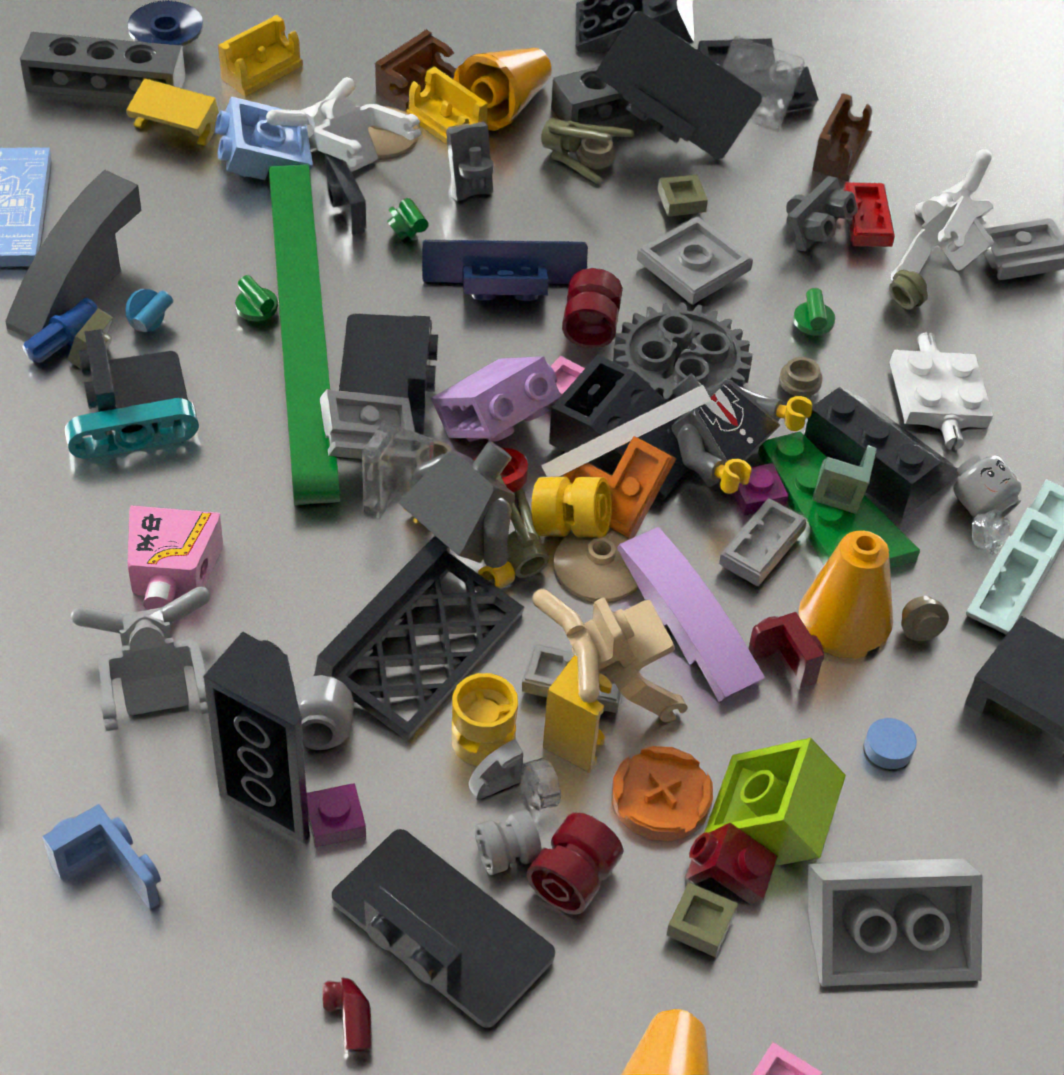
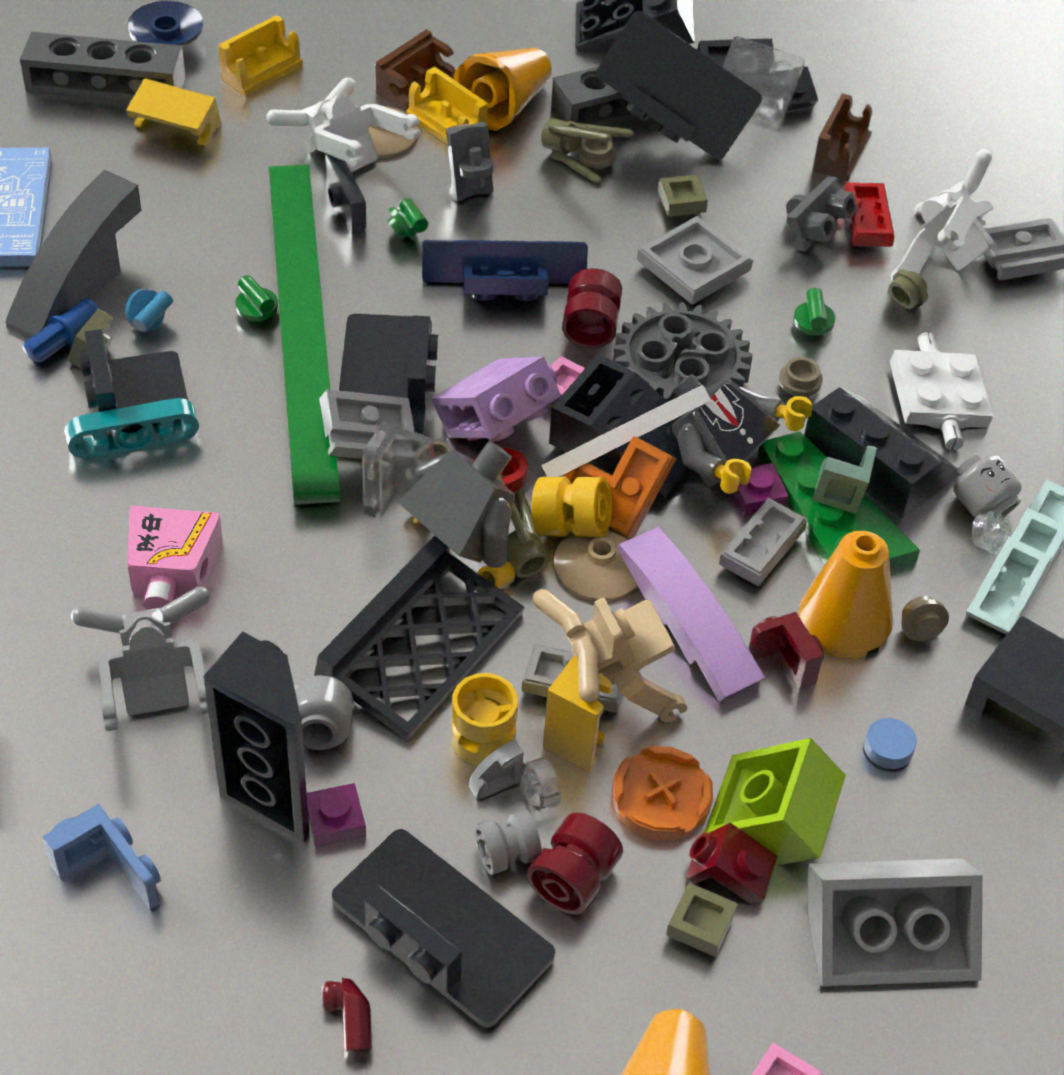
(253, 144): light blue plate -> none

